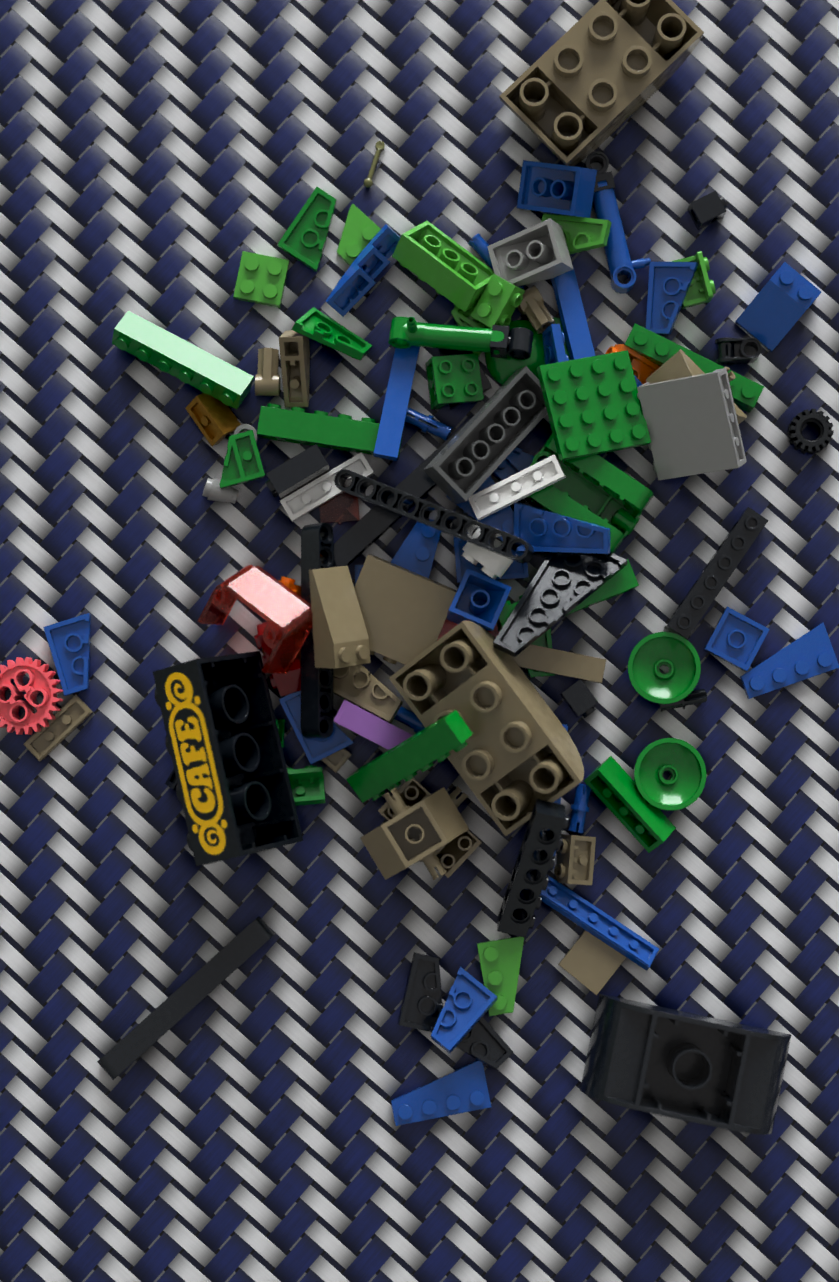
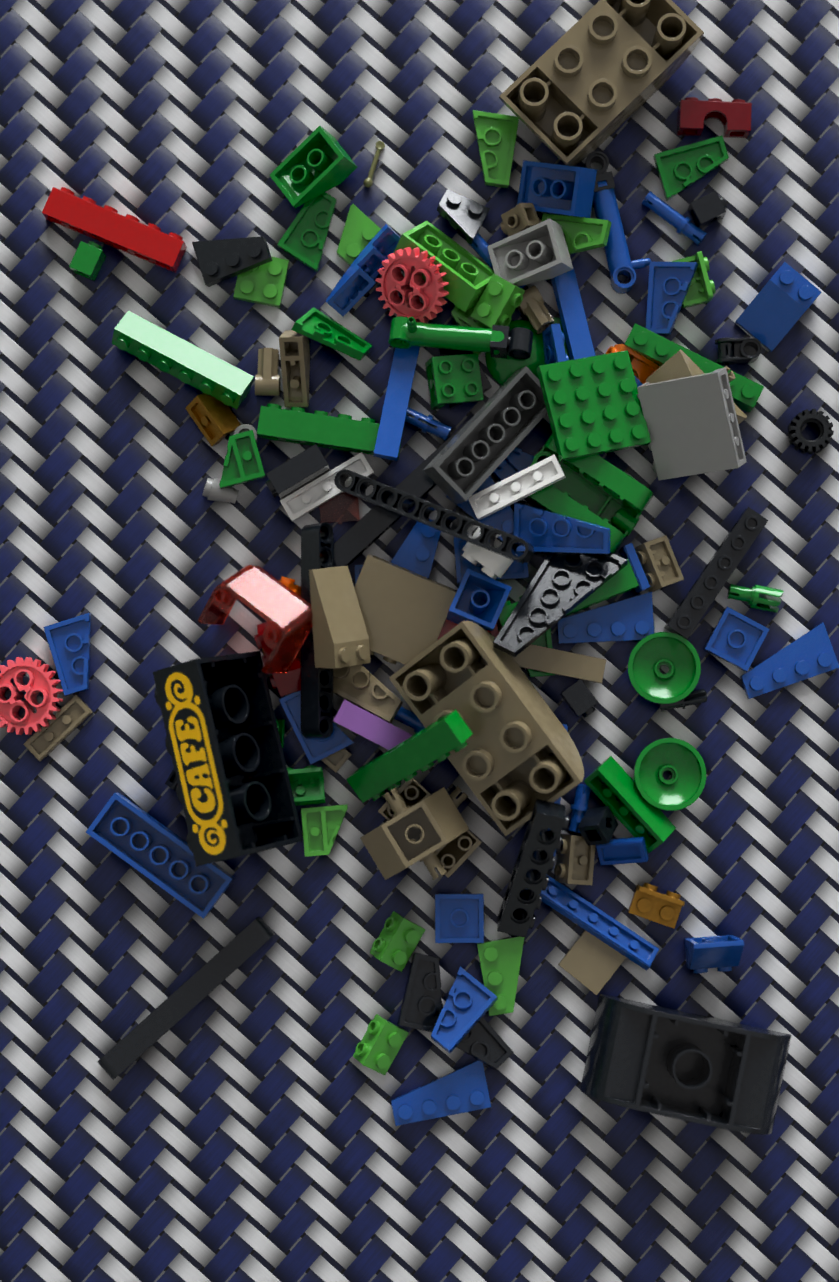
(88, 260): none -> green brick
(114, 229): none -> red brick
(159, 854): none -> blue brick
(230, 257): none -> black wing
(313, 168): none -> green slope
(321, 828): none -> bright green wing
(380, 1044): none -> bright green bracket
(397, 941): none -> bright green bracket
(412, 285): none -> coral gear
(459, 918): none -> blue plate
(463, 214): none -> wing
(496, 145): none -> bright green wing
(519, 218): none -> dark tan brick
(597, 825): none -> black brick
(614, 622): none -> blue wing
(623, 851): none -> blue tile
(628, 552): none -> blue tile
(655, 905): none -> pearl gold bracket
(659, 563): none -> dark tan bracket
(674, 218): none -> blue pin
(688, 164): none -> green wing
(713, 952): none -> blue slope
(733, 115): none -> dark red arch
(757, 596): none -> green arm

